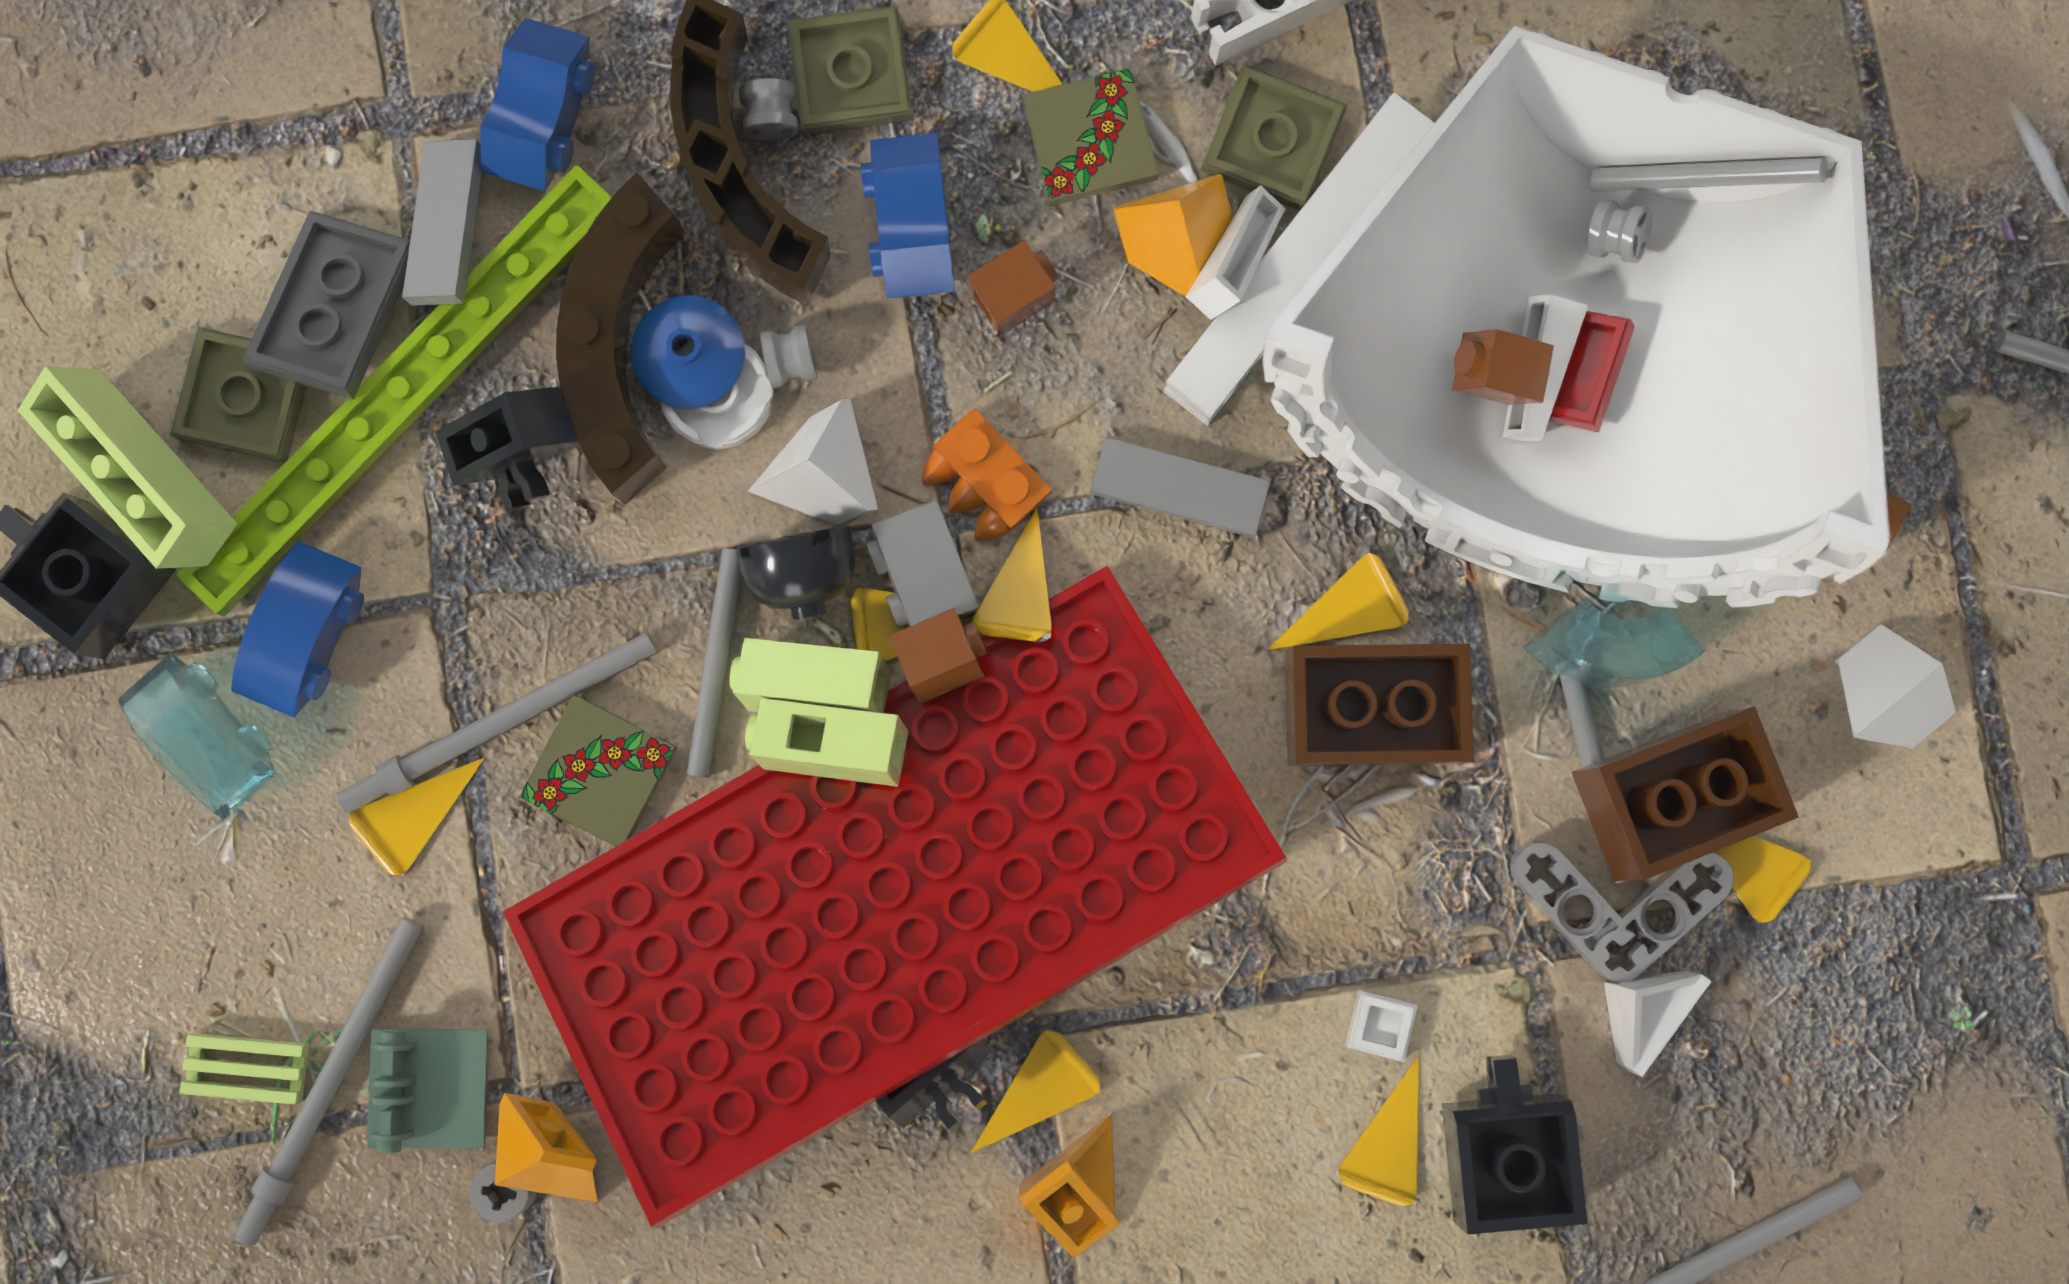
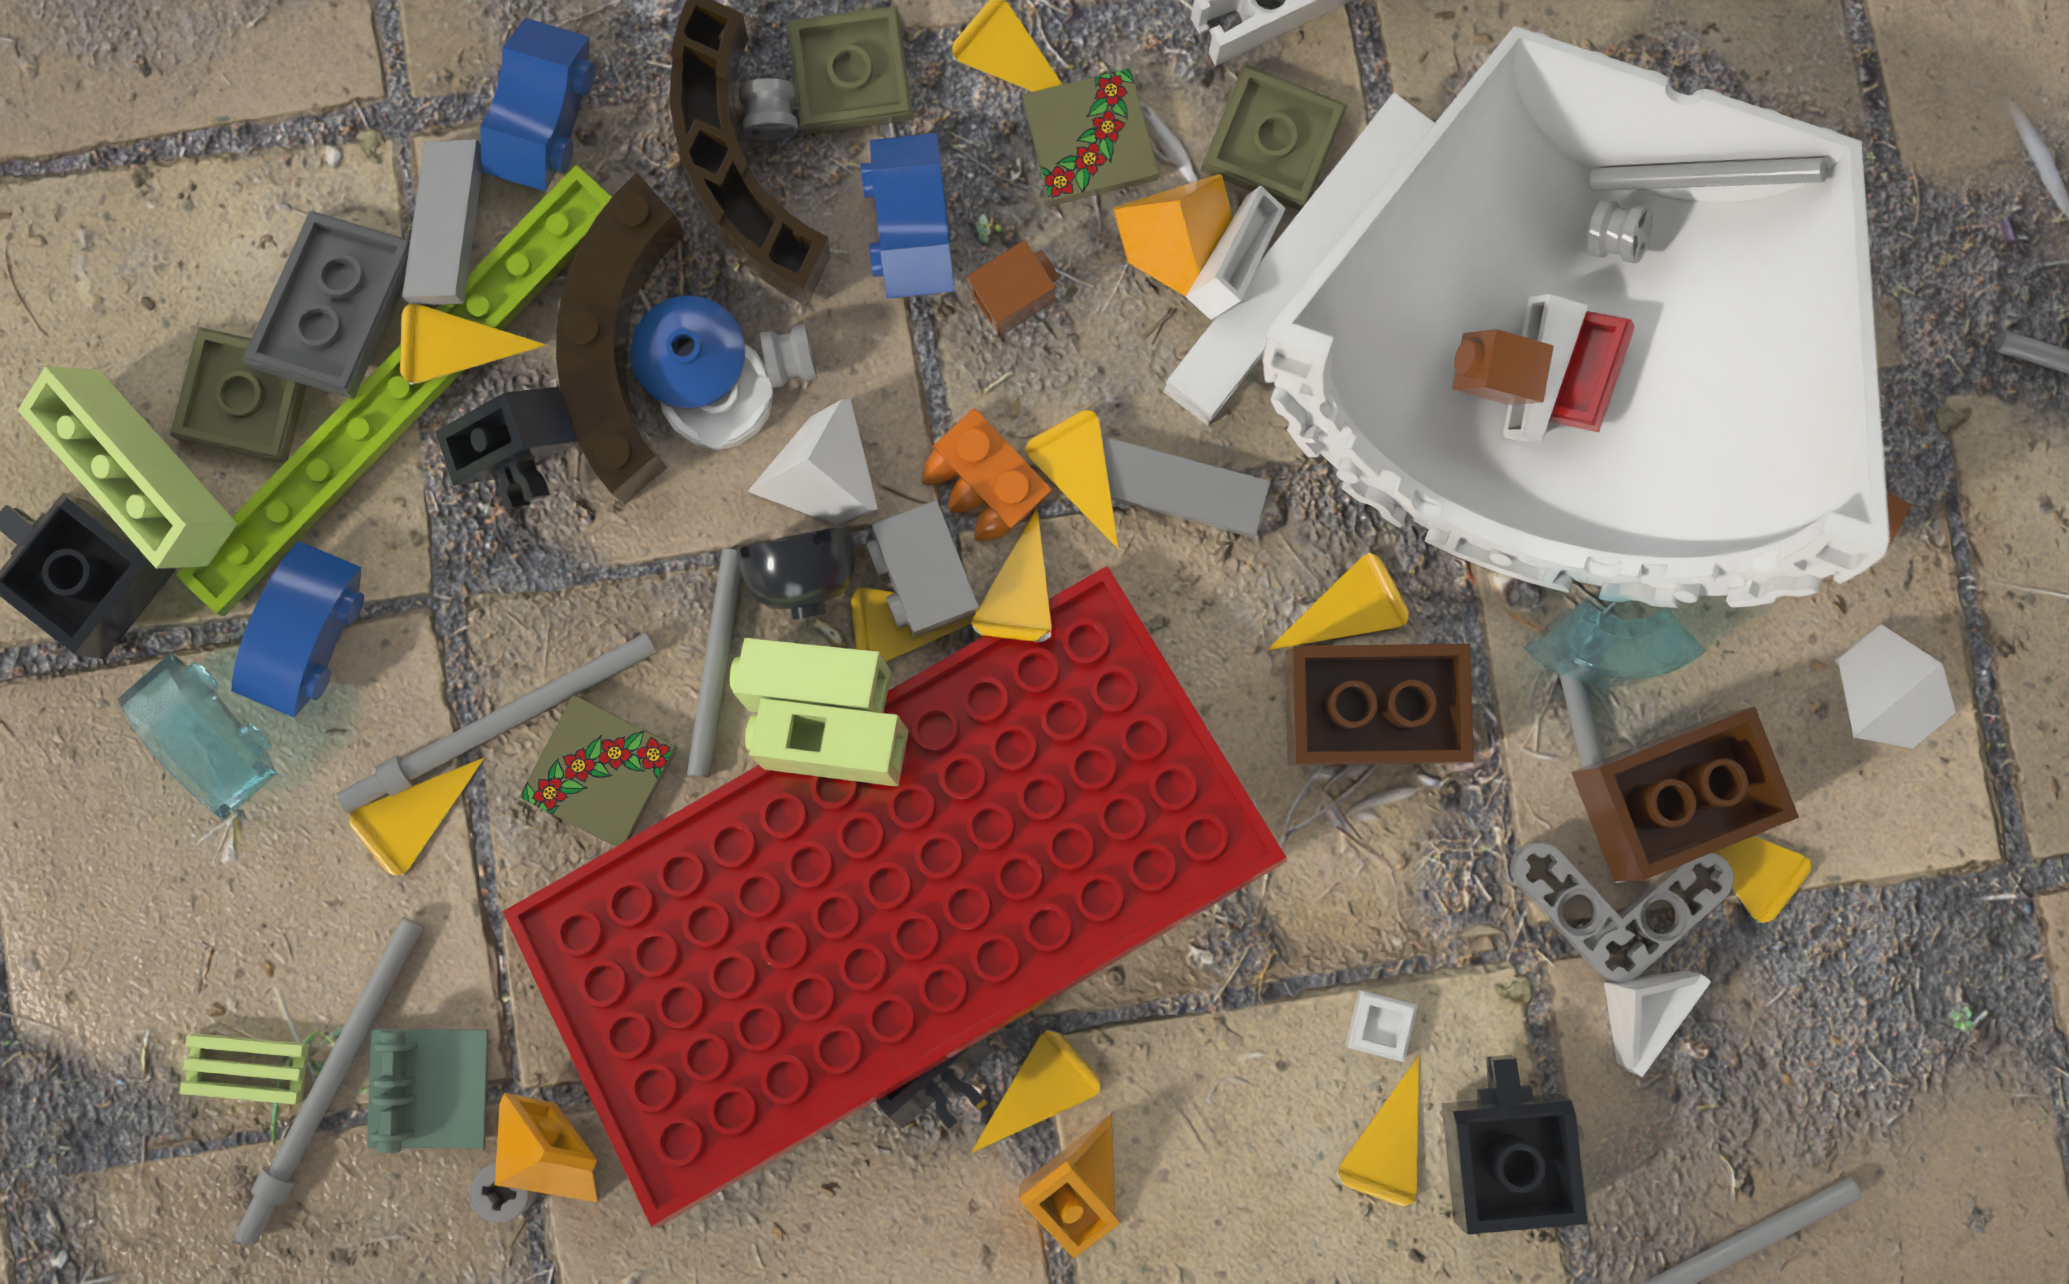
(445, 344): none -> yellow sticker
(939, 655): dark orange brick -> none
(1077, 465): none -> yellow sticker

